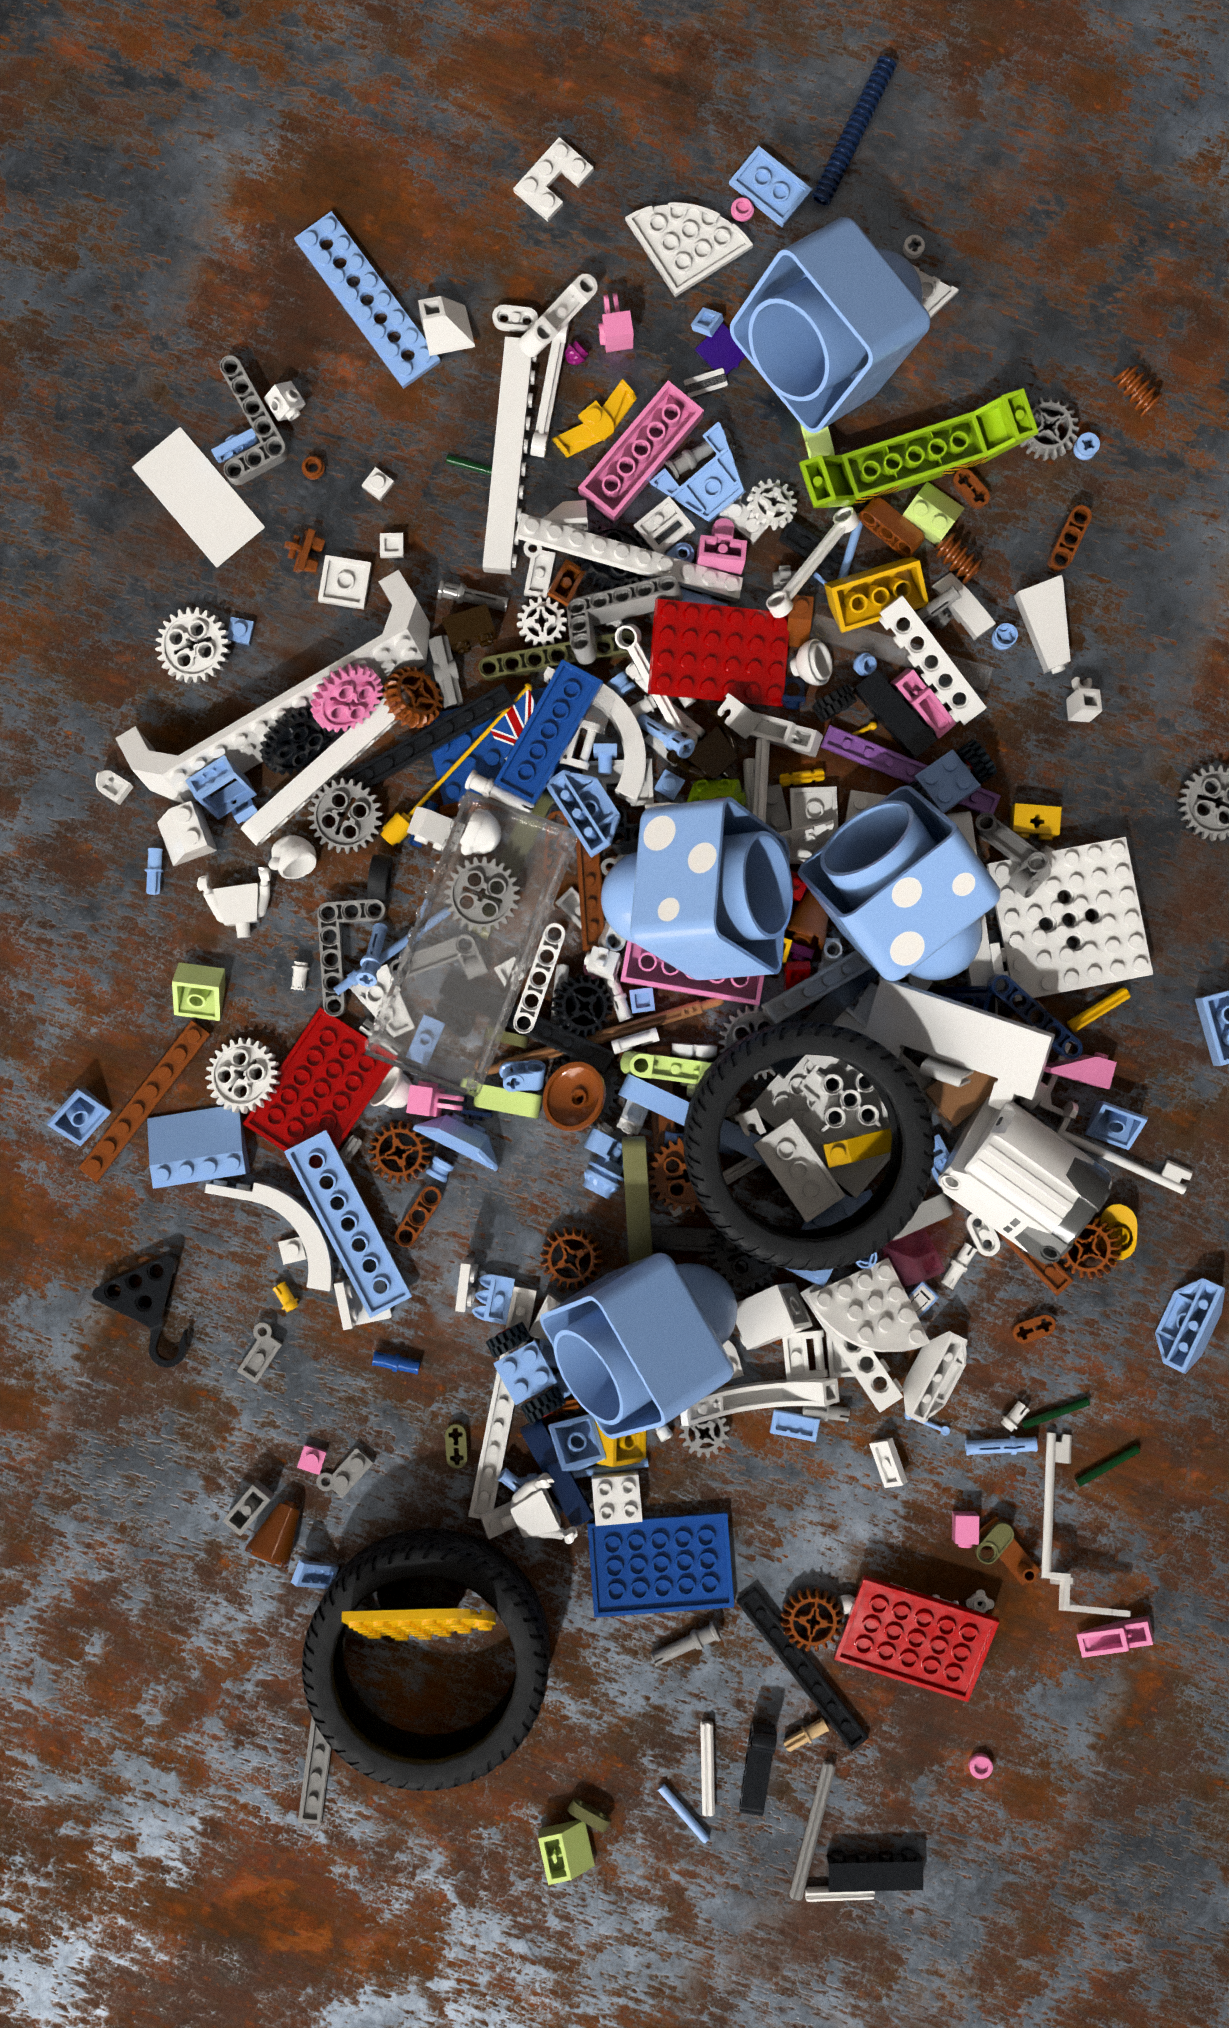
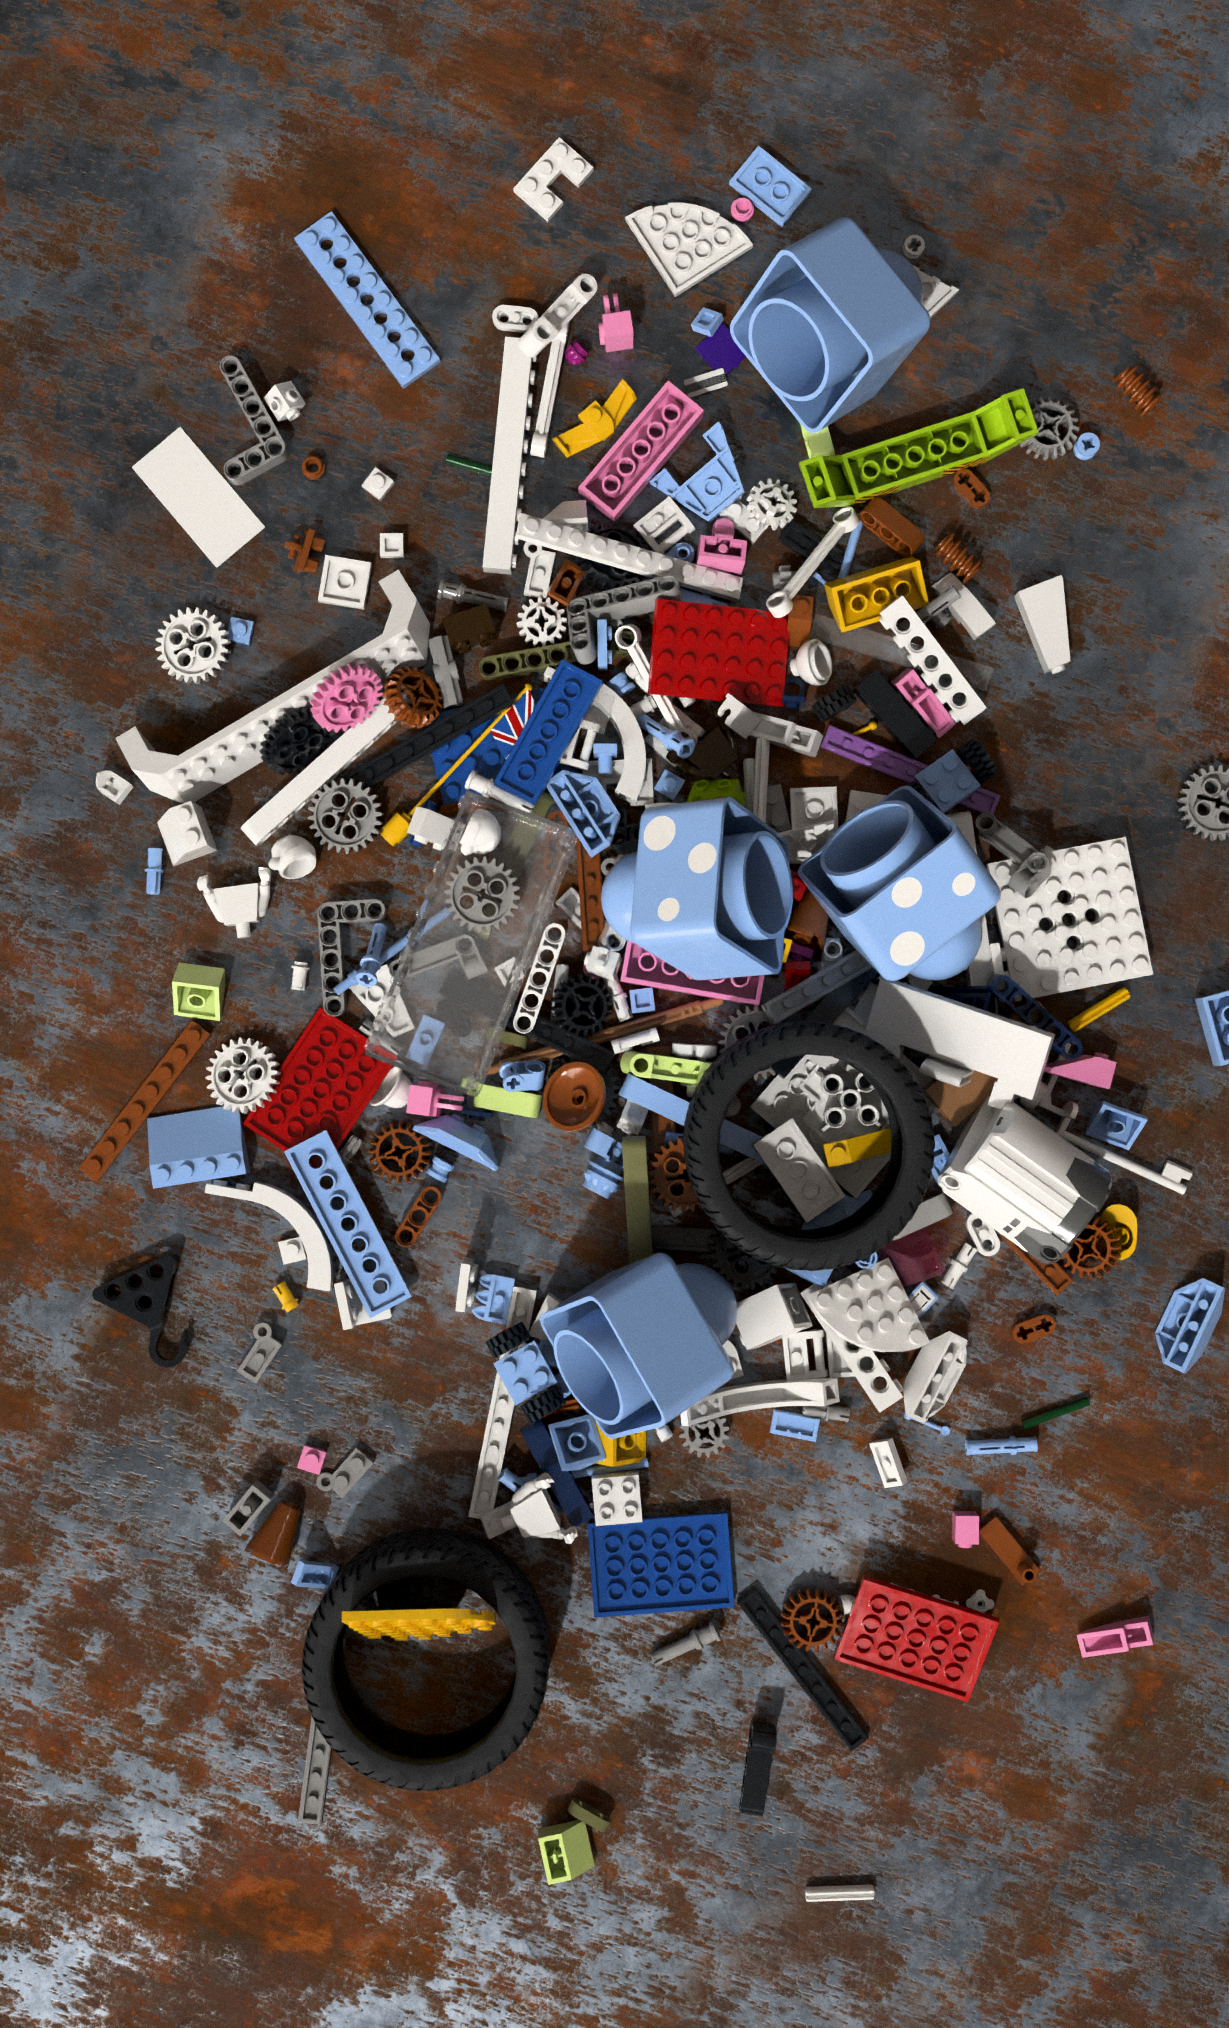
(79, 1116): light blue slope -> none
(214, 777): light blue window -> none
(234, 445): light blue plate -> none
(244, 811): light blue plate -> none
(379, 877): black tyre -> none
(395, 1362): blue pin -> none
(445, 325): white slope -> none
(451, 1445): olive beam -> none
(563, 1263): dark orange gear -> none
(604, 635): none -> light blue plate
(683, 1813): light blue bar -> none
(689, 459): light grey pin -> none
(707, 1768): white axle -> none
(749, 1120): white hinge -> none
(801, 777): yellow axle -> none
(806, 1735): tan axle -> none
(812, 1830): light grey axle -> none
(855, 129): dark blue piece -> none
(864, 664): light blue plate -> none
(874, 1871): black brick -> none
(933, 513): yellowish green slope -> none
(980, 1765): bright pink tile -> none
(998, 1538): olive piece -> none
(1008, 635): light blue wheel -> none
(1014, 1416): white pin -> none
(1047, 816): yellow brick -> none
(1061, 1453): white piece -> none
(1071, 528): dark orange beam -> none
(1083, 703): white brick -> none
(1107, 1465): dark green bar -> none

